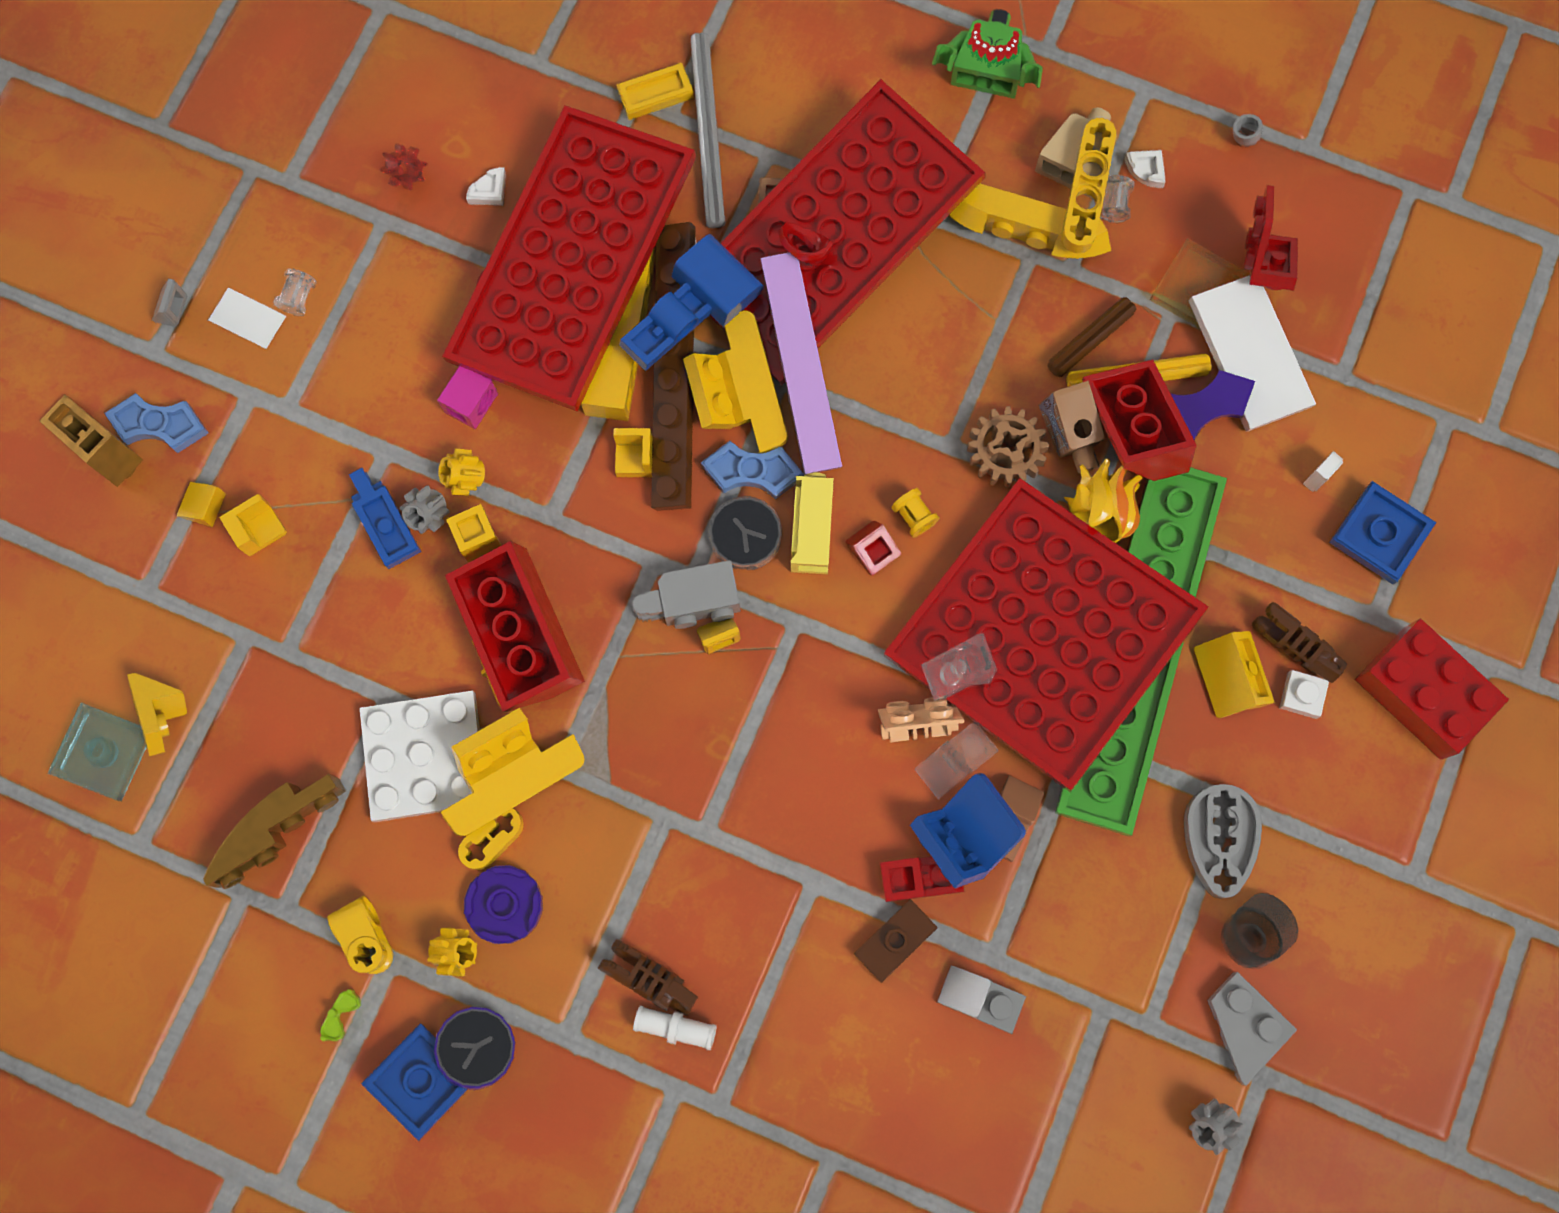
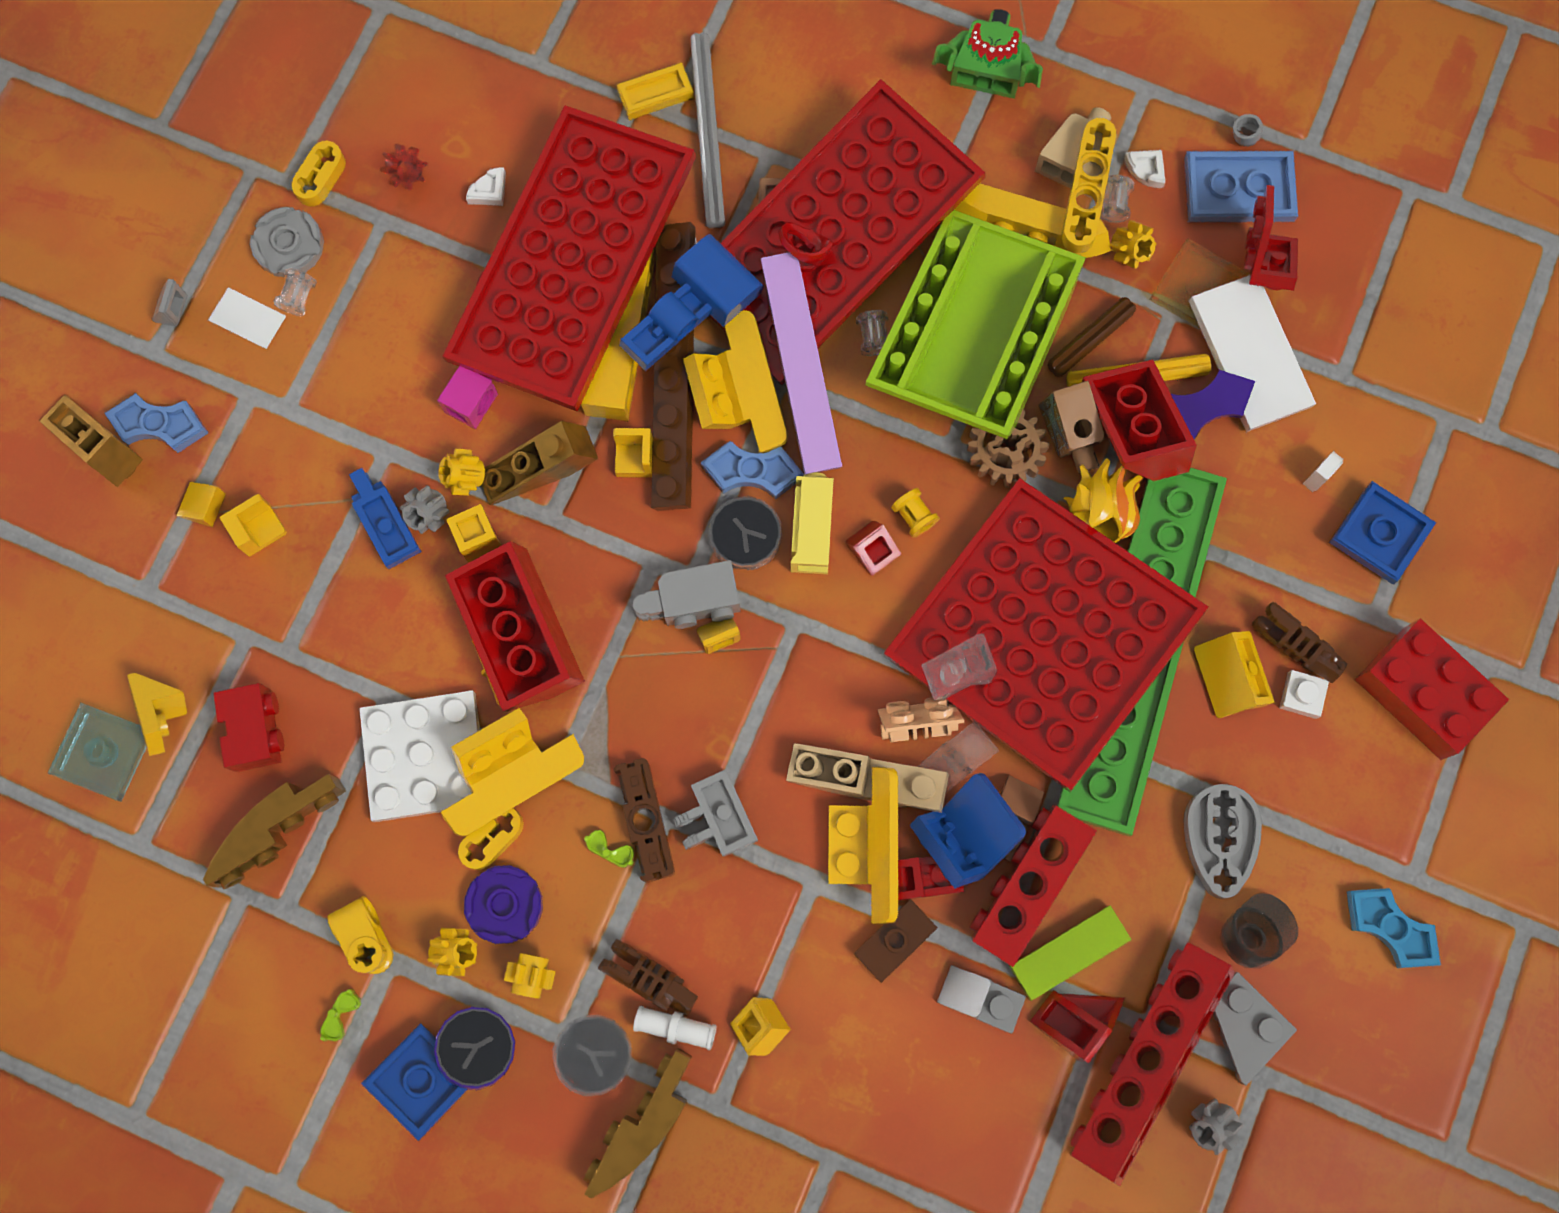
(250, 727): none -> red brick
(287, 240): none -> light grey tile
(315, 172): none -> yellow beam
(529, 975): none -> yellow gear
(539, 462): none -> pearl gold slope
(592, 1055): none -> clear tile
(597, 844): none -> lime piece
(635, 1140): none -> pearl gold slope
(653, 845): none -> reddish brown piece
(723, 814): none -> light grey hinge
(760, 1026): none -> yellow slope
(852, 777): none -> tan slope
(866, 845): none -> yellow plate
(873, 331): none -> clear bush
(977, 323): none -> lime slope
(1010, 941): none -> red brick
(1070, 953): none -> lime tile
(1078, 1021): none -> red slope
(1116, 1158): none -> red brick
(1133, 244): none -> yellow gear
(1226, 184): none -> medium blue tile
(1408, 941): none -> dark azure tile

